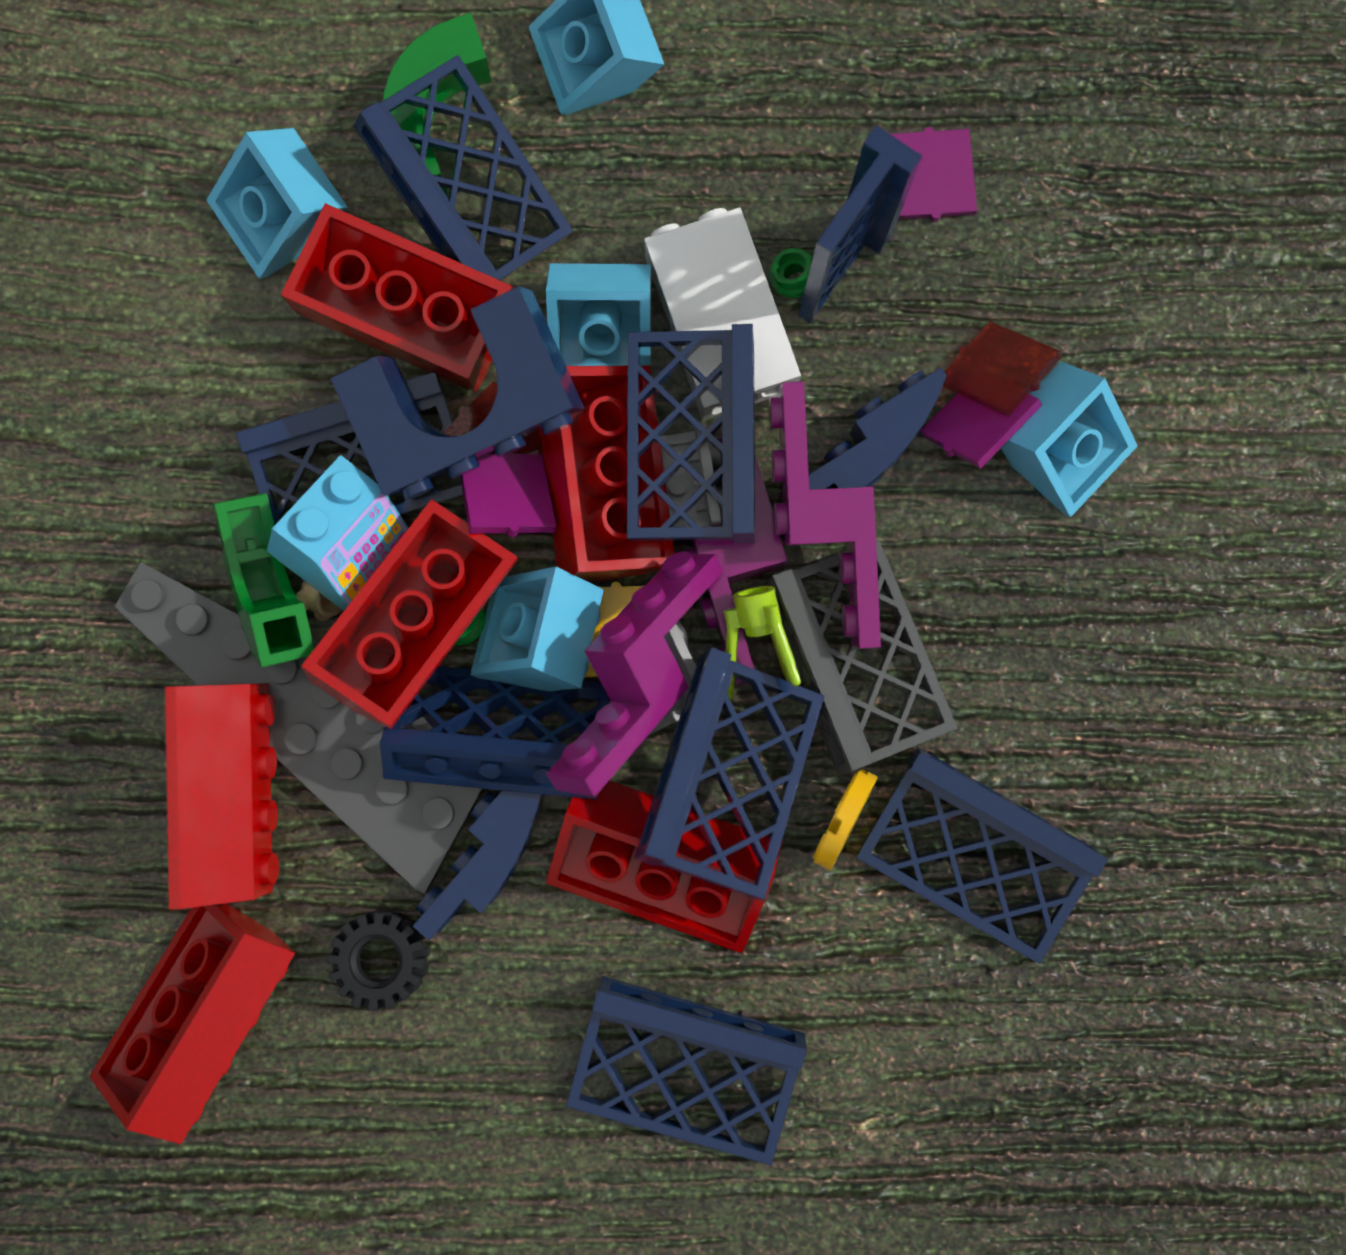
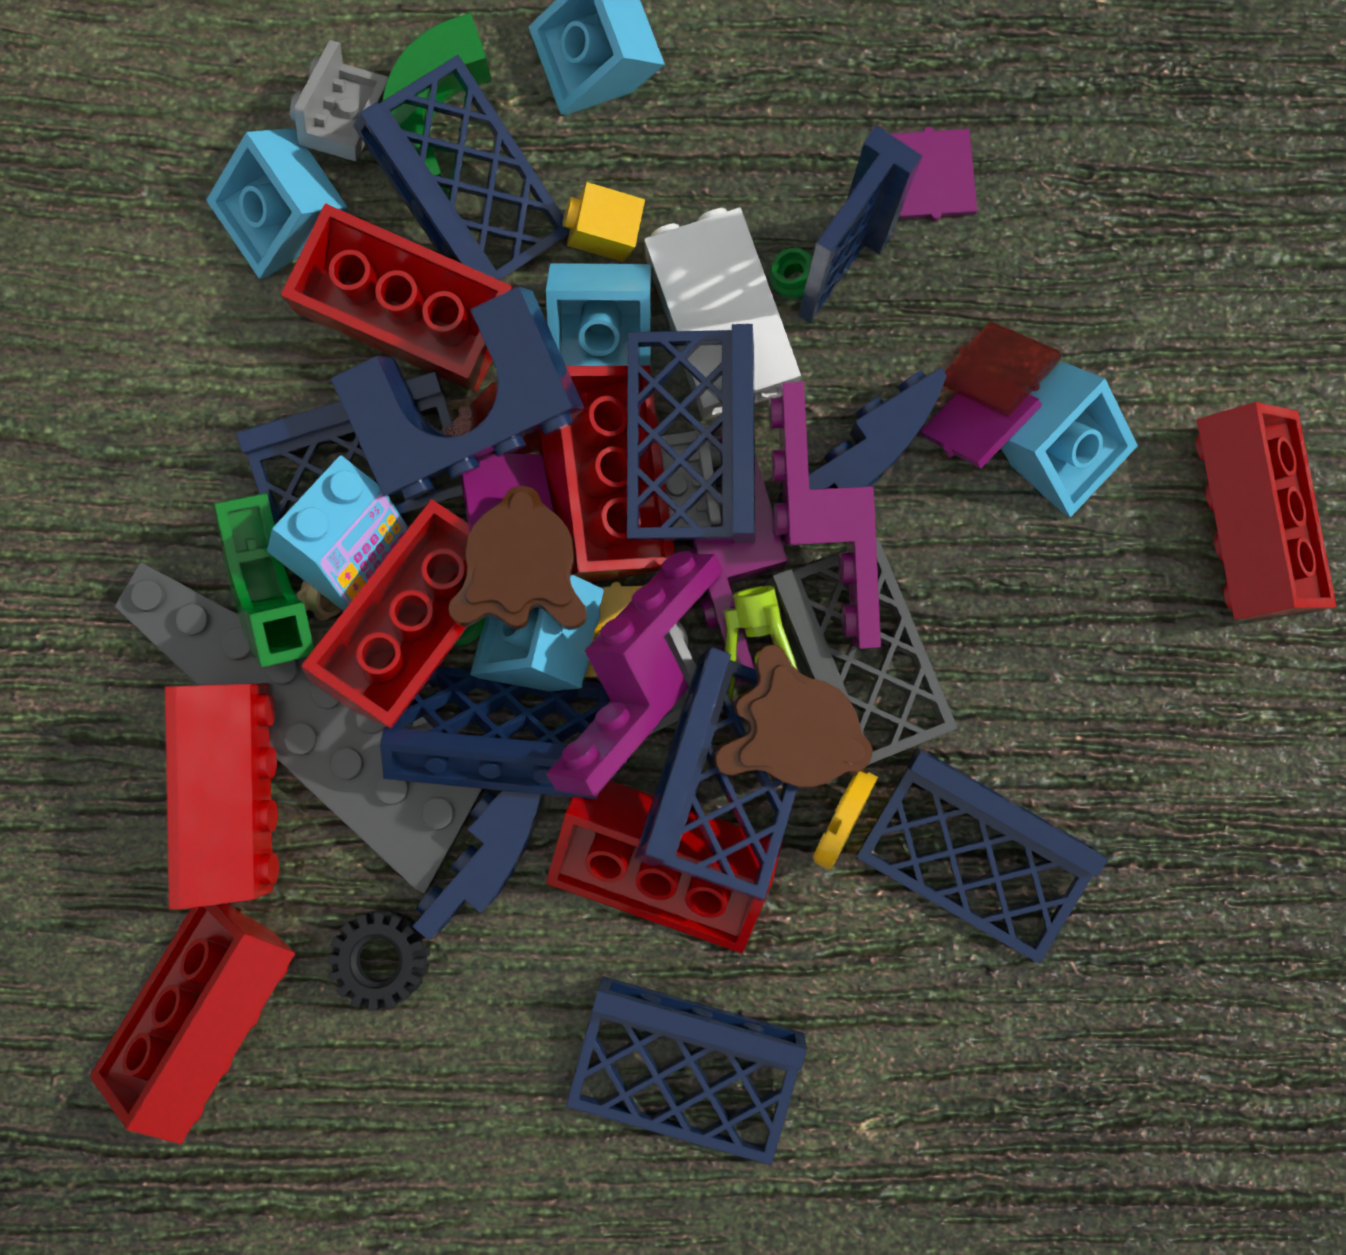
(333, 102): none -> light grey bracket
(518, 562): none -> reddish brown tile
(603, 221): none -> yellow brick
(796, 727): none -> reddish brown tile
(1264, 512): none -> red slope

